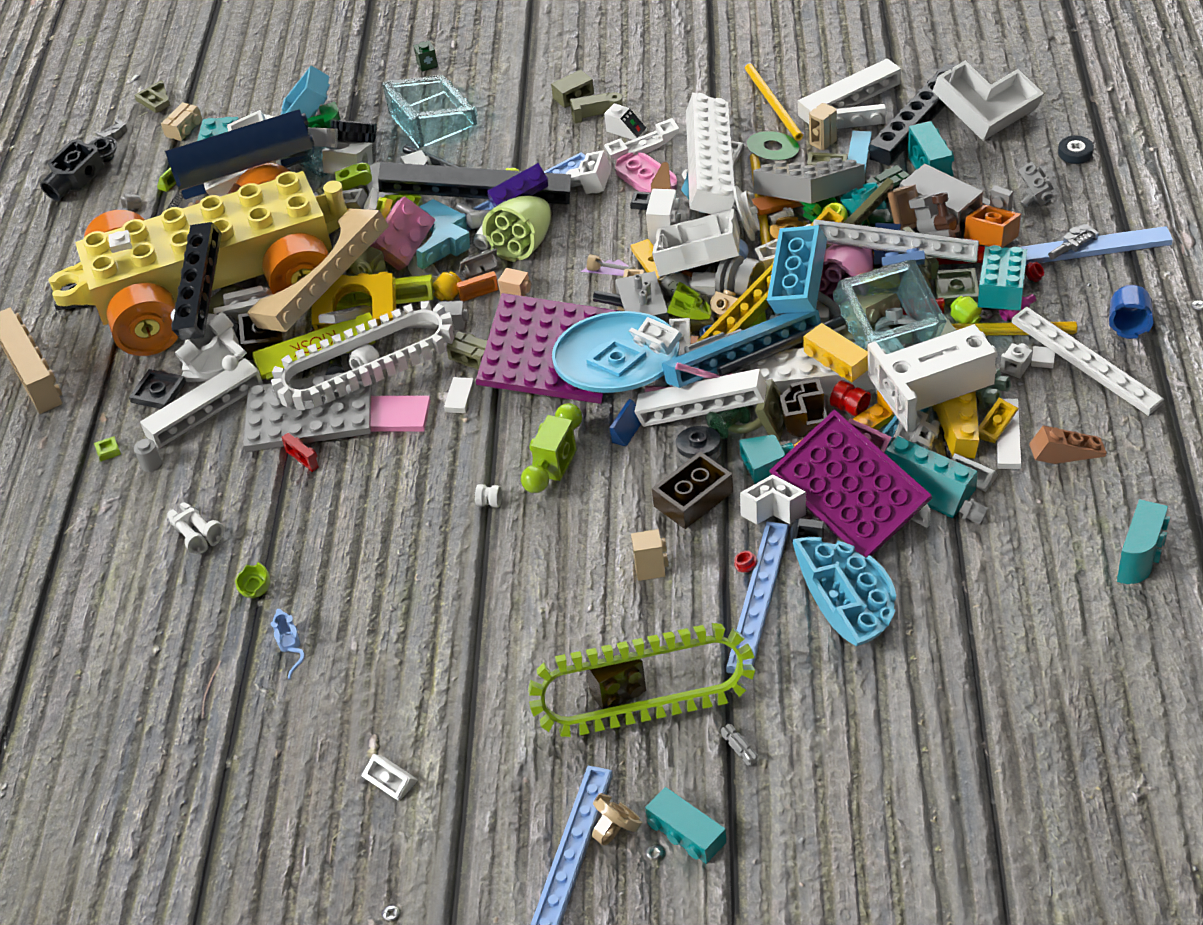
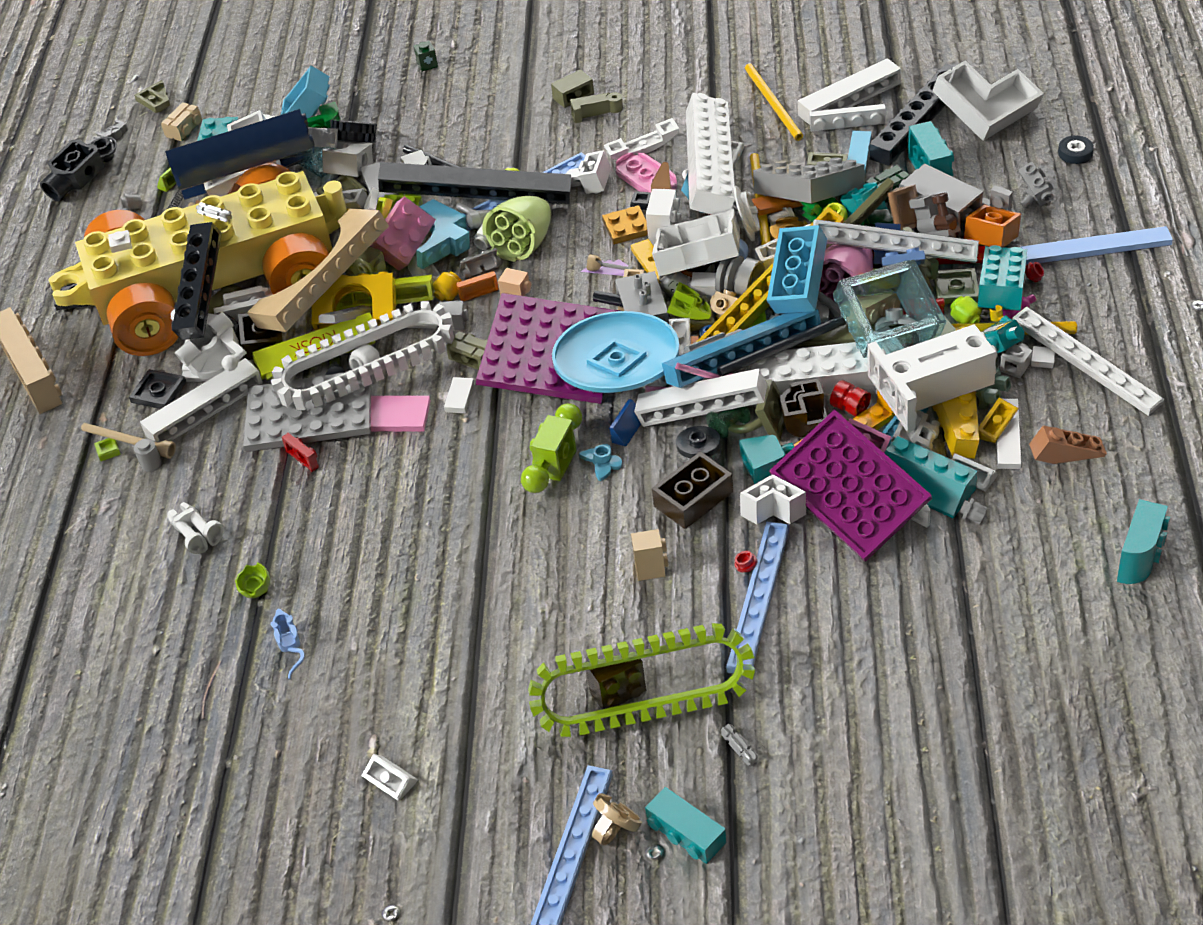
(165, 448): none -> tan piece
(214, 212): none -> axle
(354, 176): lime leg -> none
(429, 125): clear light blue windscreen -> none
(488, 495): white wheel -> none
(523, 184): dark purple brick -> none
(602, 460): none -> medium azure animal
(623, 122): white slope -> none
(625, 224): none -> plate
(656, 336): white bracket -> none
(789, 145): sticker -> none
(806, 528): black plate -> none
(823, 126): tan brick -> none
(836, 352): yellow brick -> none
(847, 587): medium azure brick -> none
(1003, 333): none -> teal torso
(1073, 239): flat silver piece -> none
(1131, 311): blue cylinder -> none

